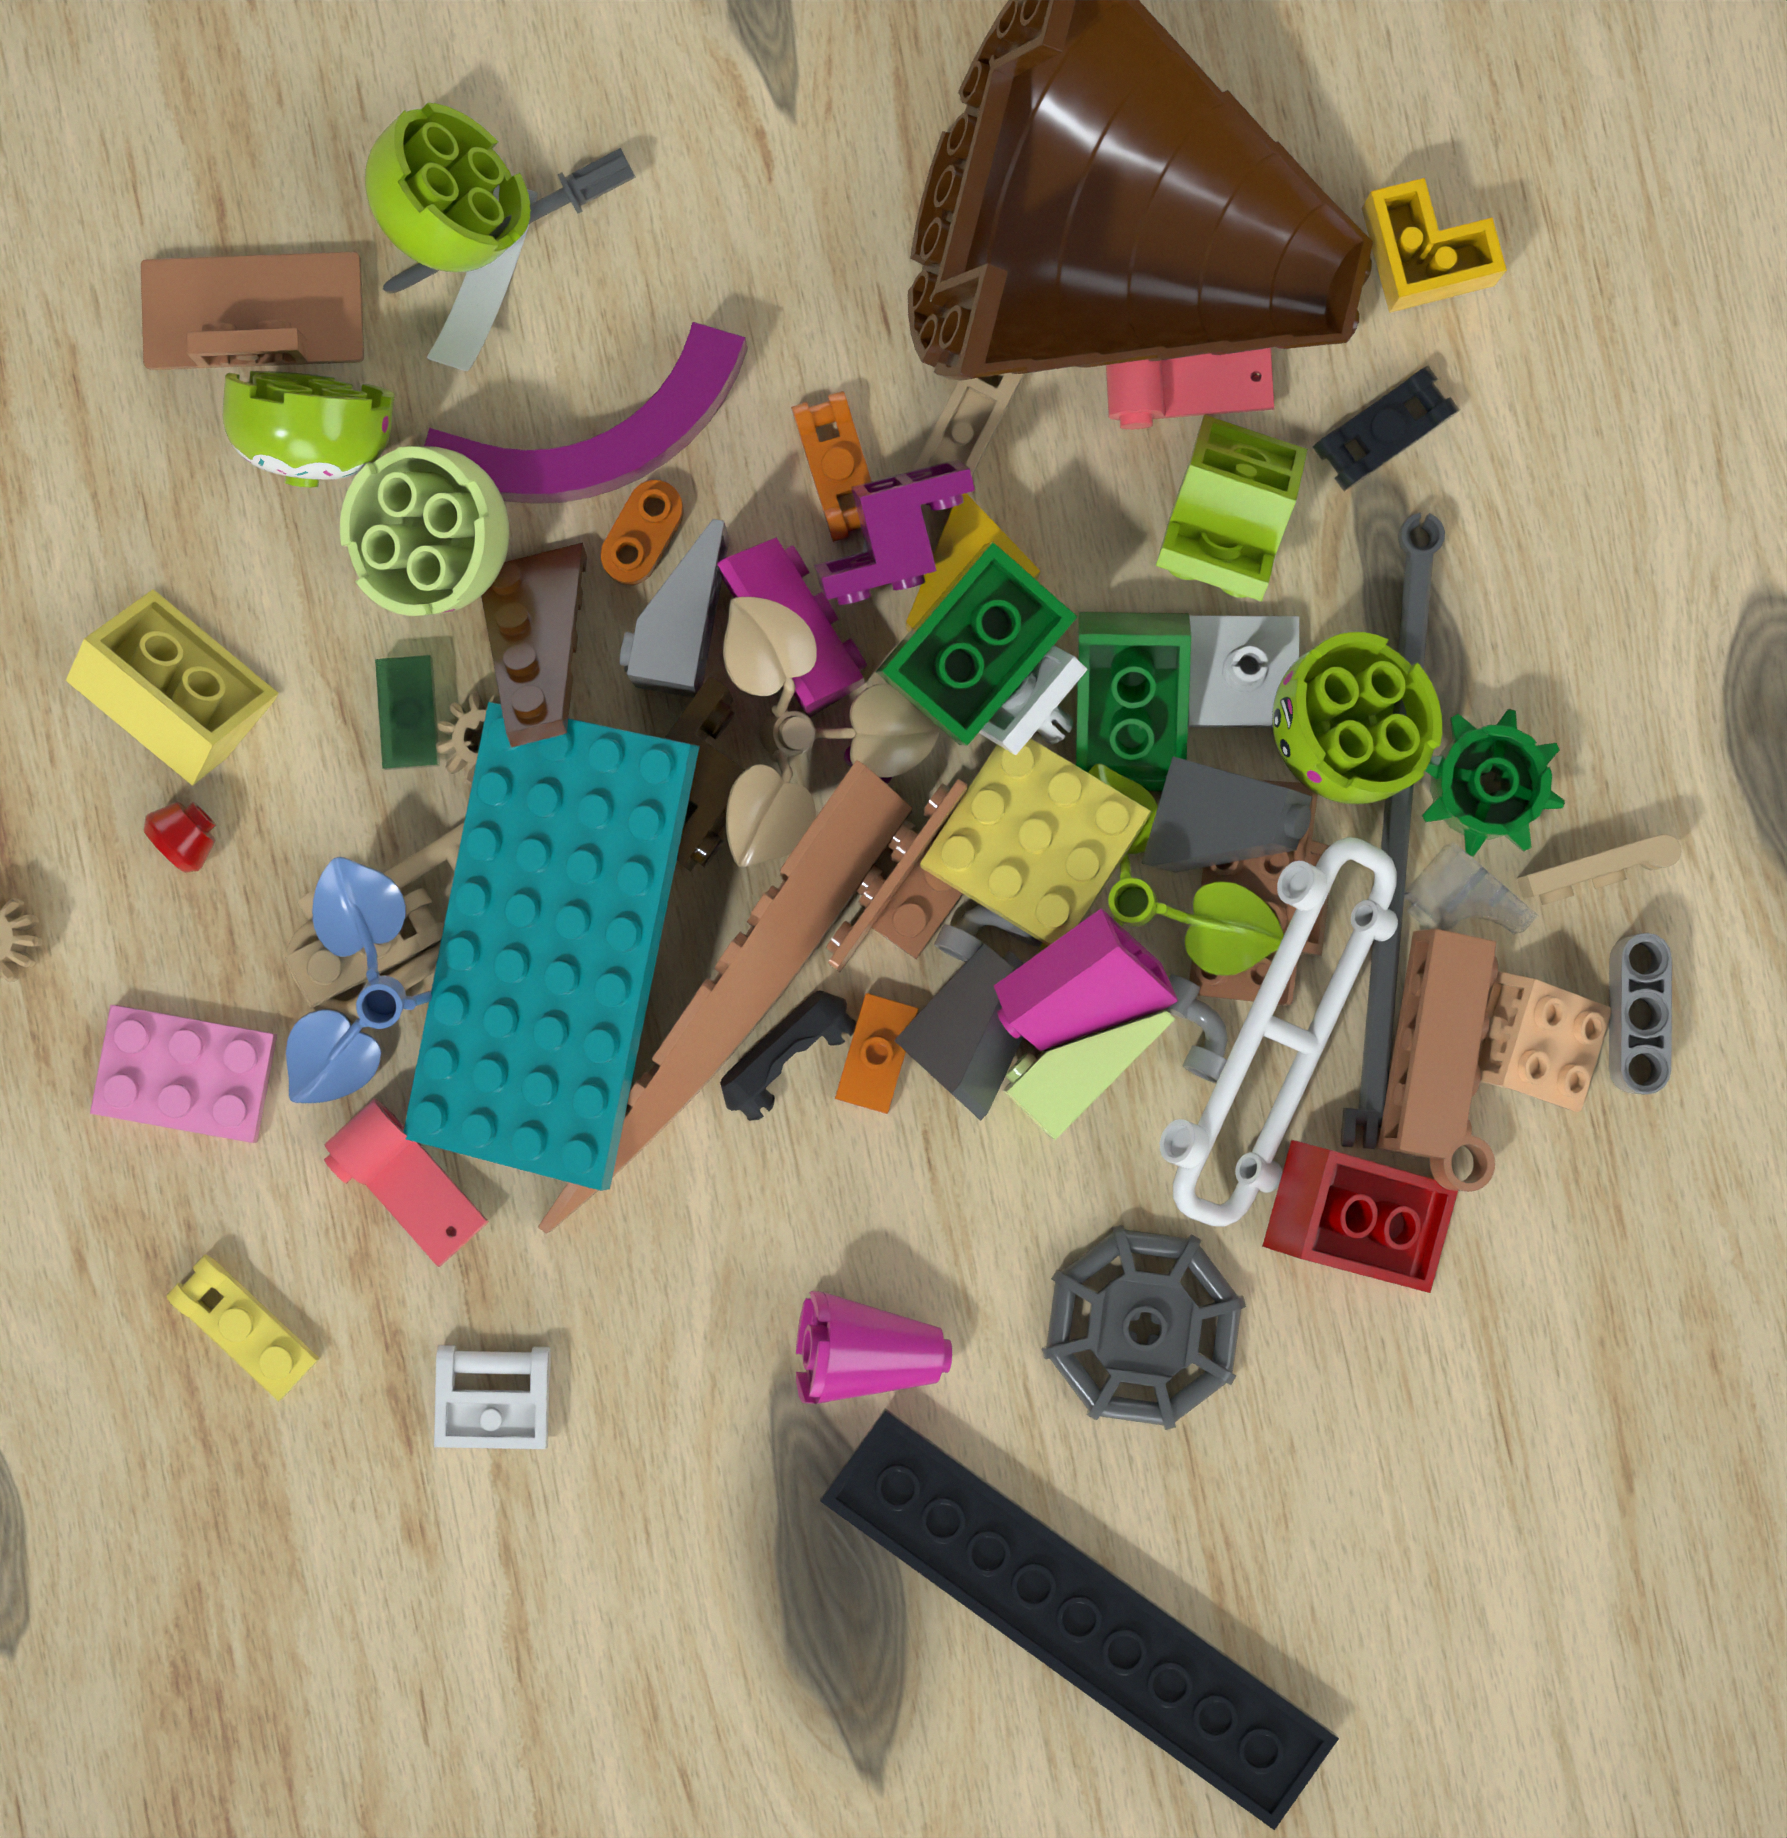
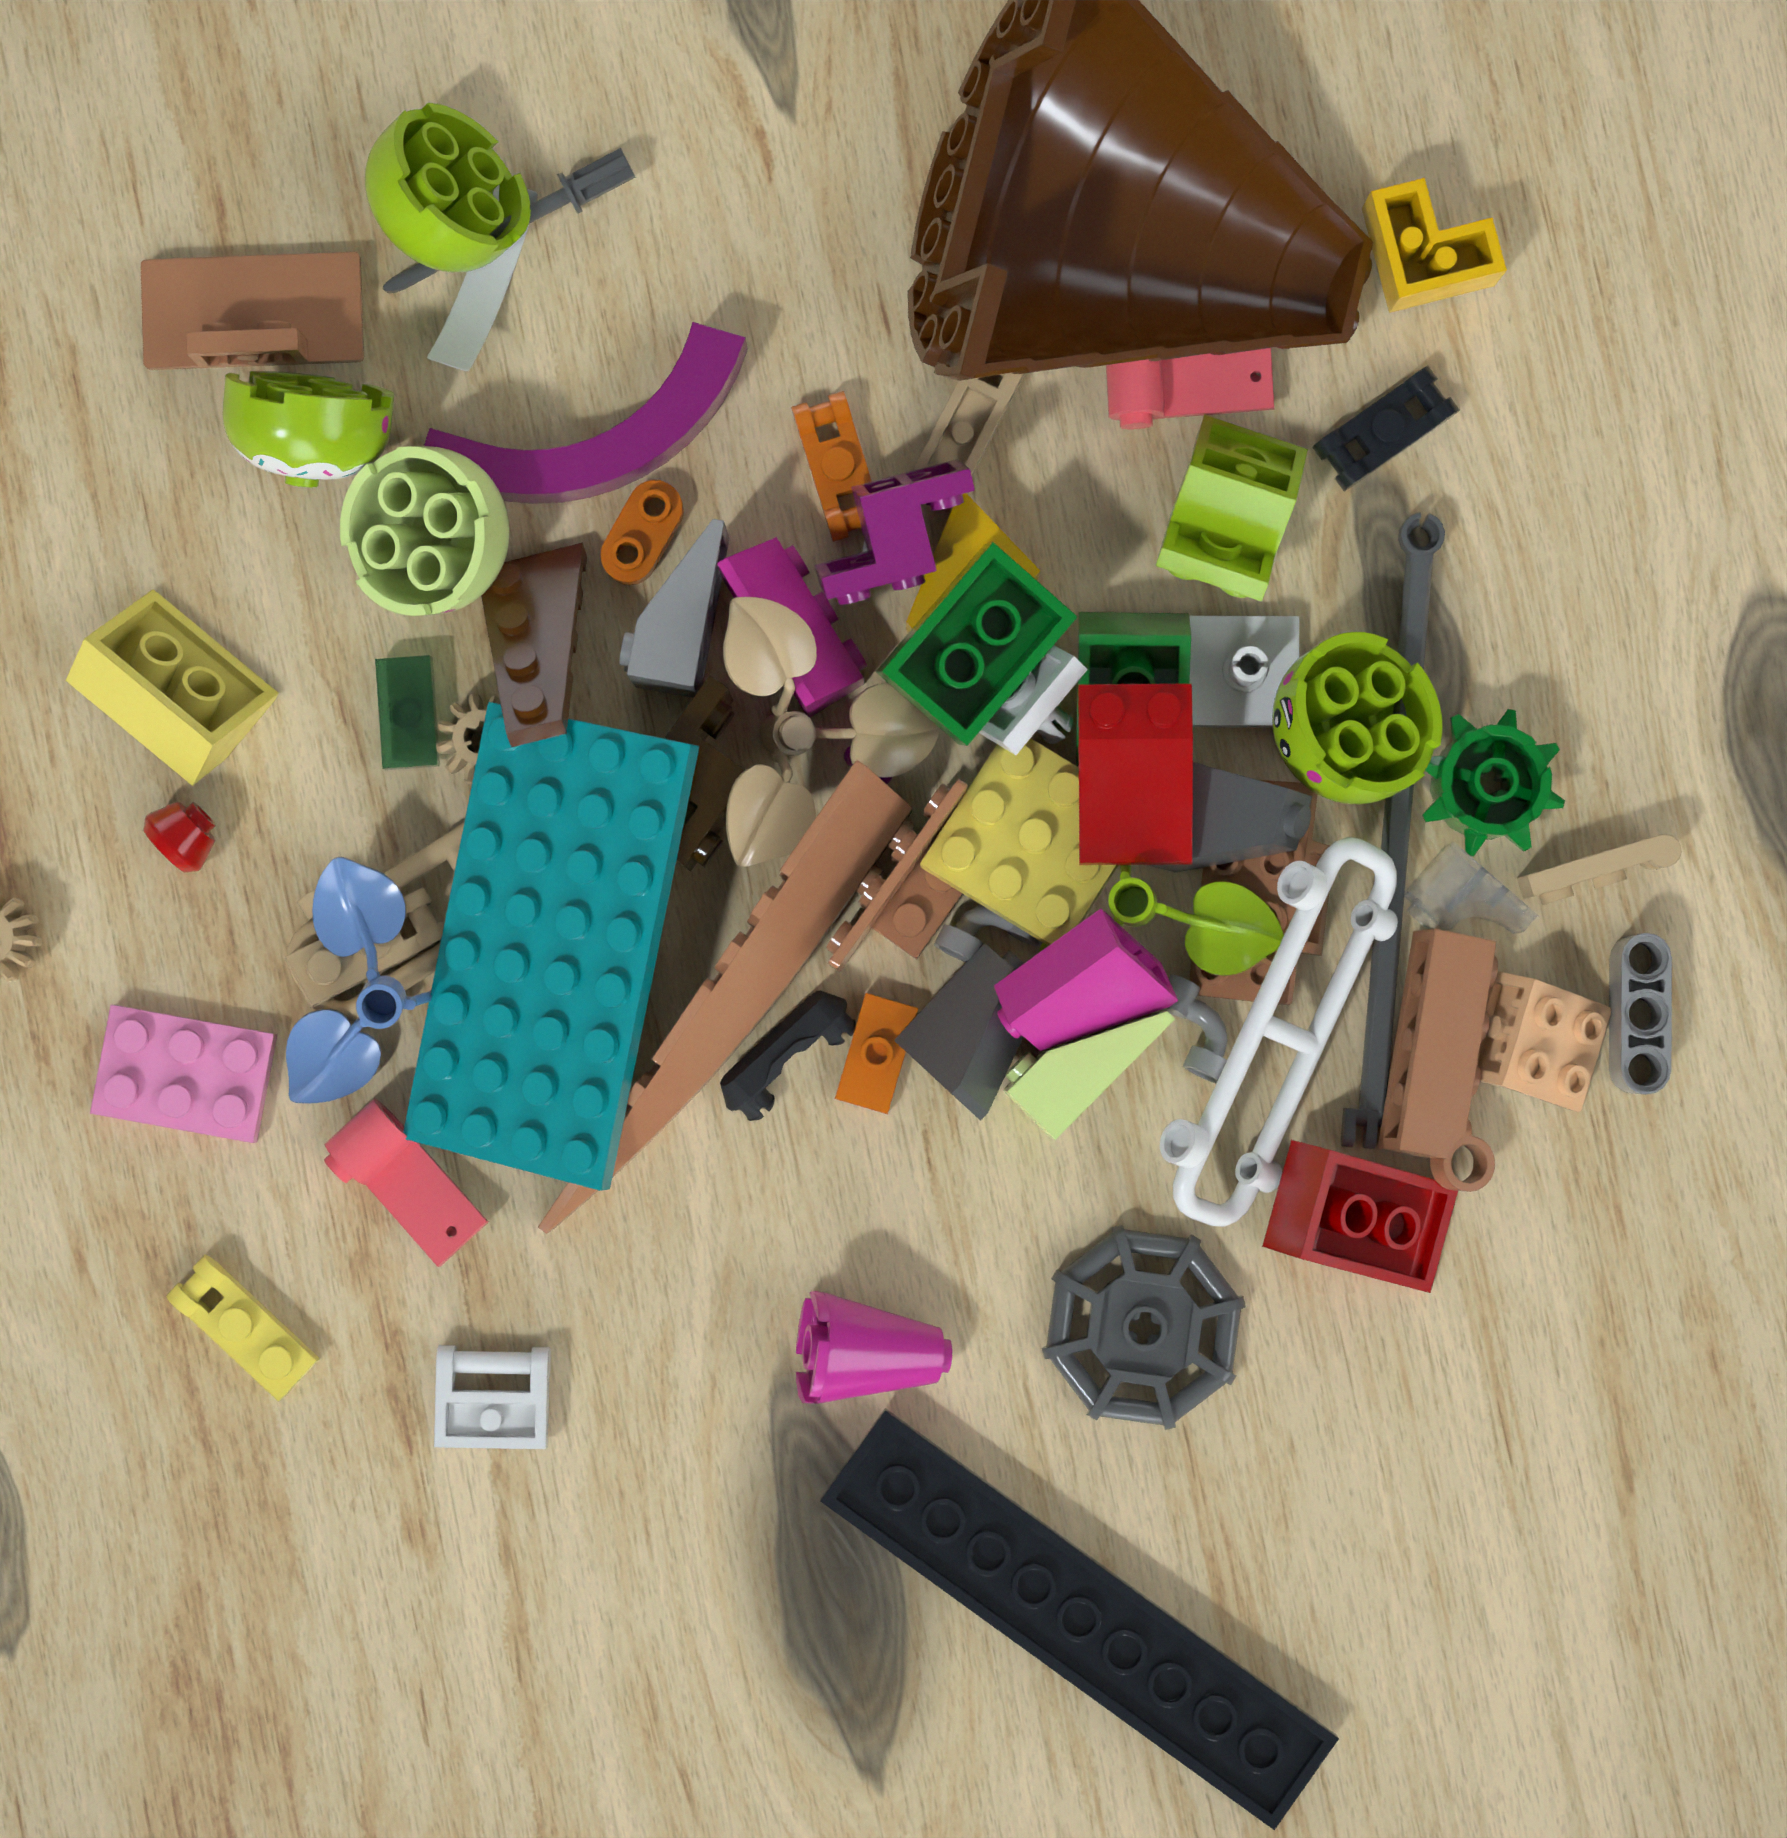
(1135, 774): none -> red slope

